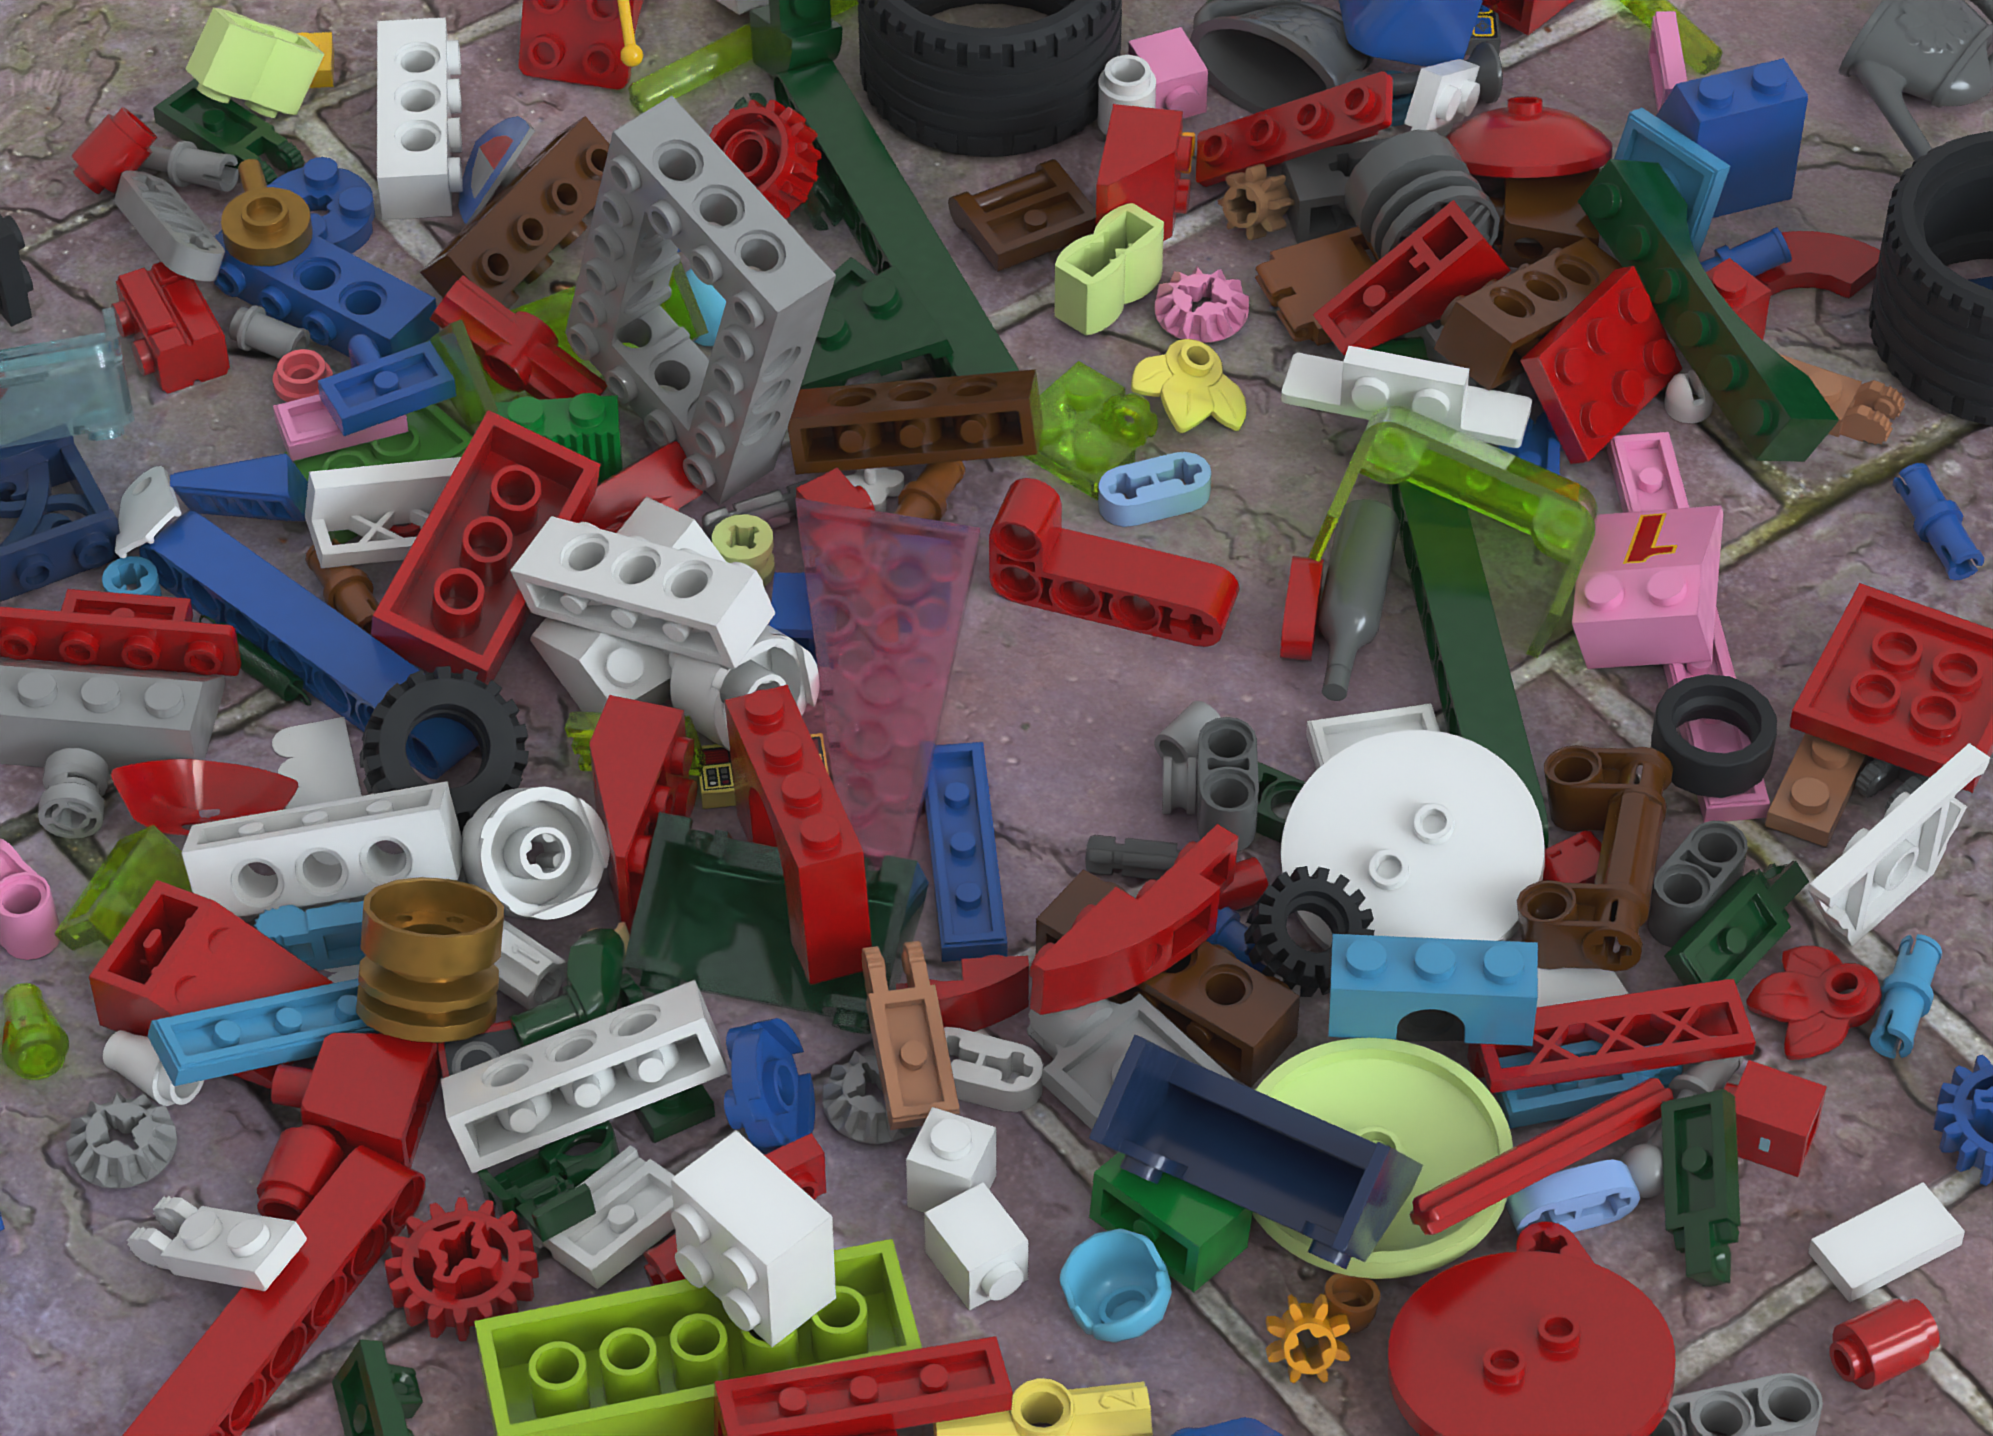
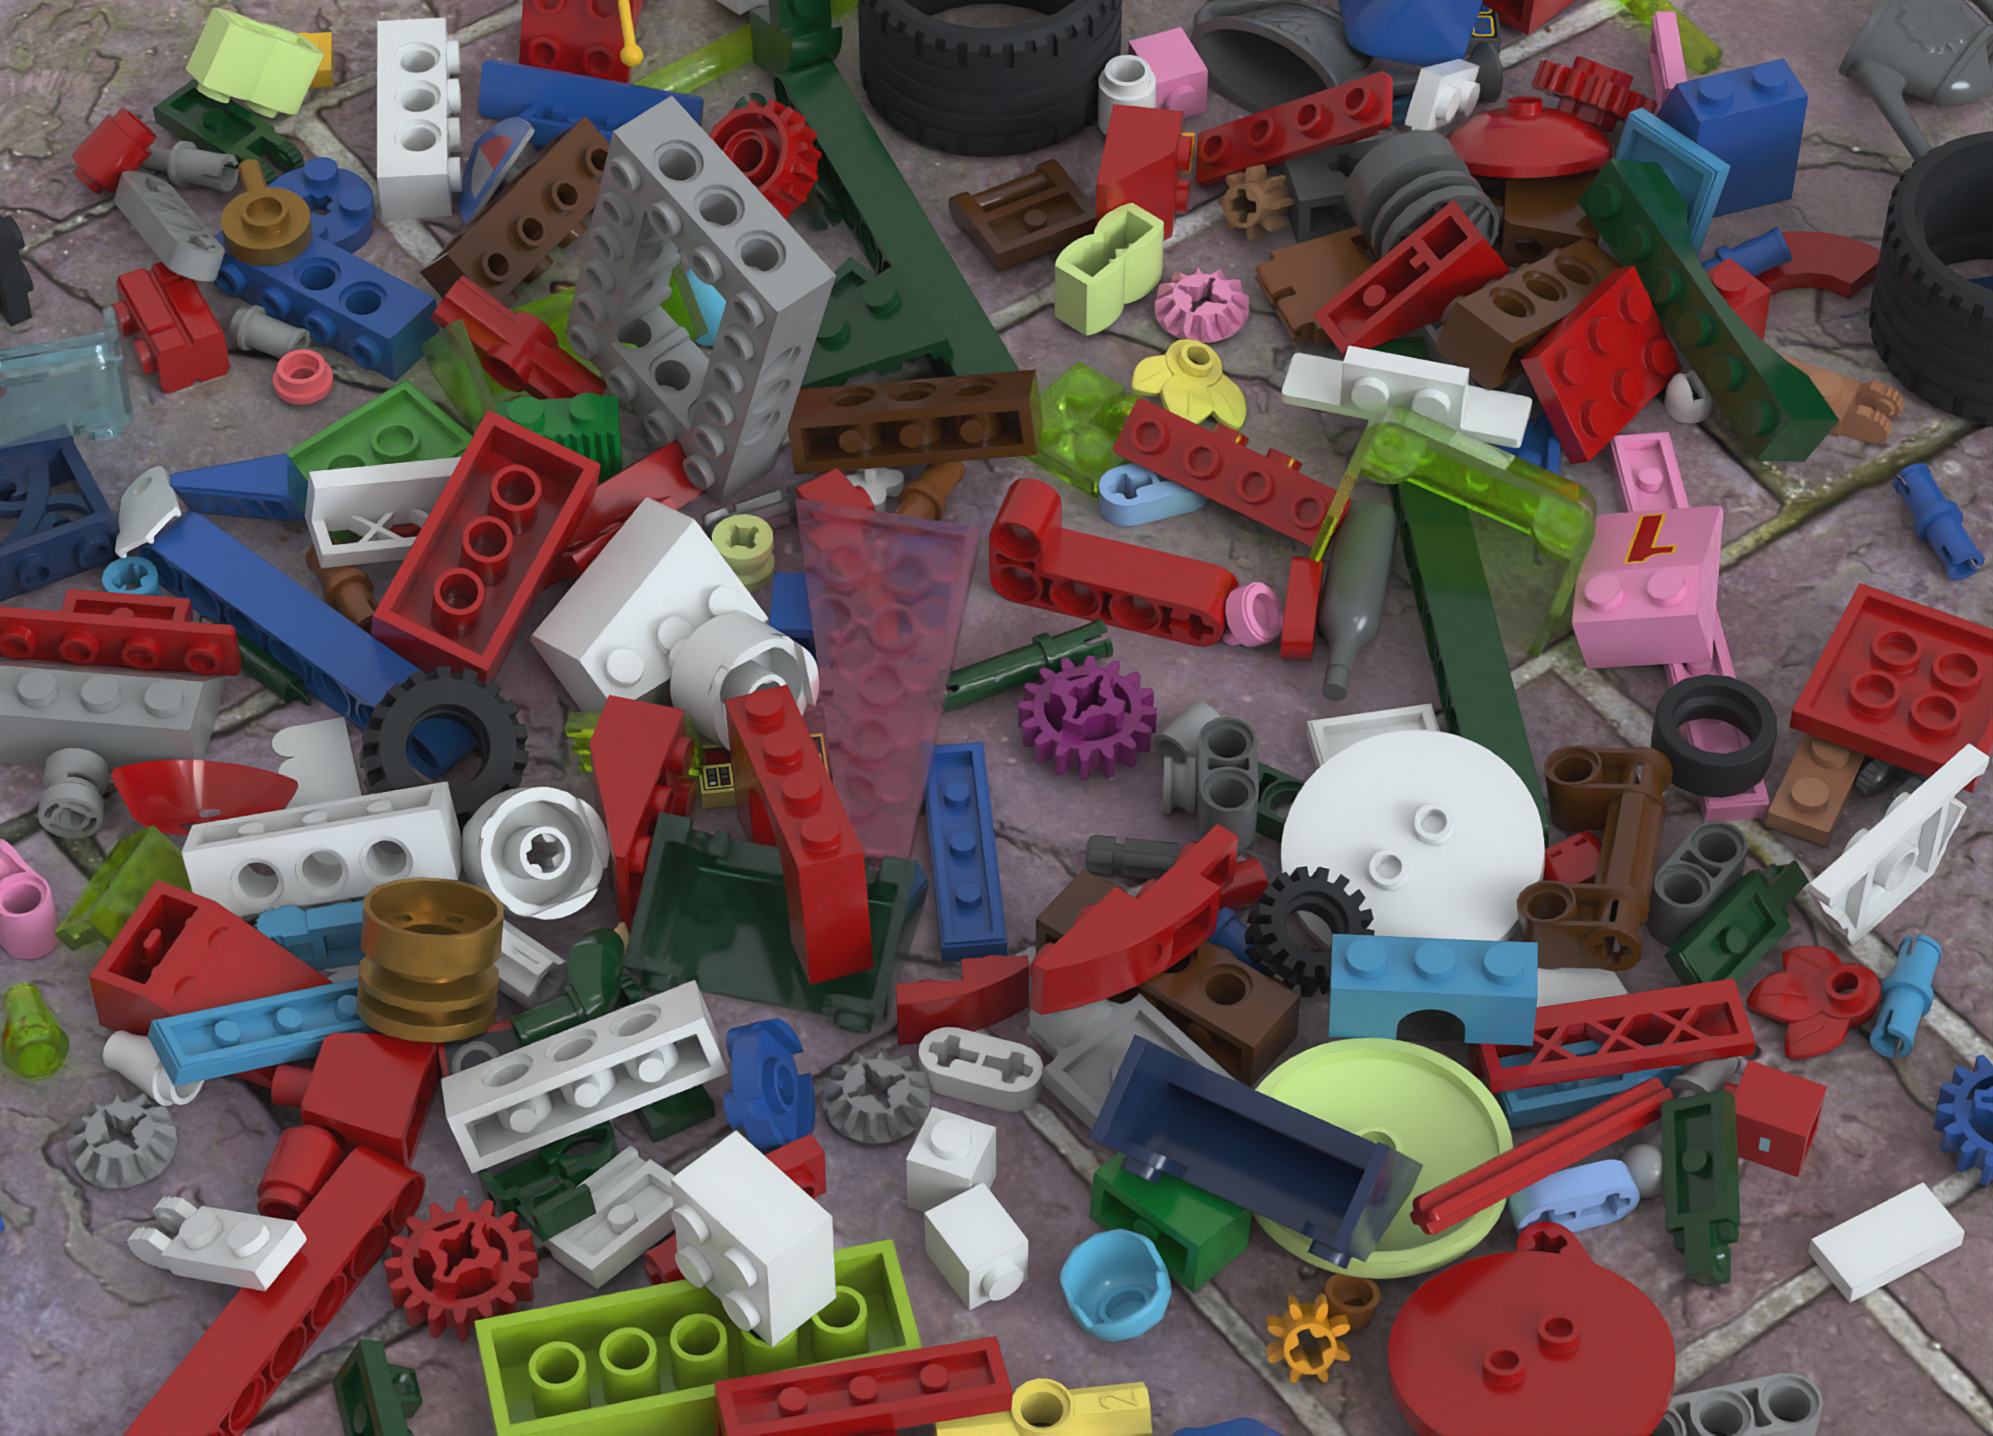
(311, 431): bright pink tile -> none
(386, 386): blue plate -> none
(558, 99): none -> blue bracket
(644, 591): white brick -> none
(908, 1040): nougat hinge -> none
(1023, 664): none -> dark green pin
(1087, 717): none -> magenta gear
(1228, 472): none -> red bracket
(1252, 616): none -> bright pink tile
(1591, 91): none -> red gear
(1883, 1342): red brick -> none

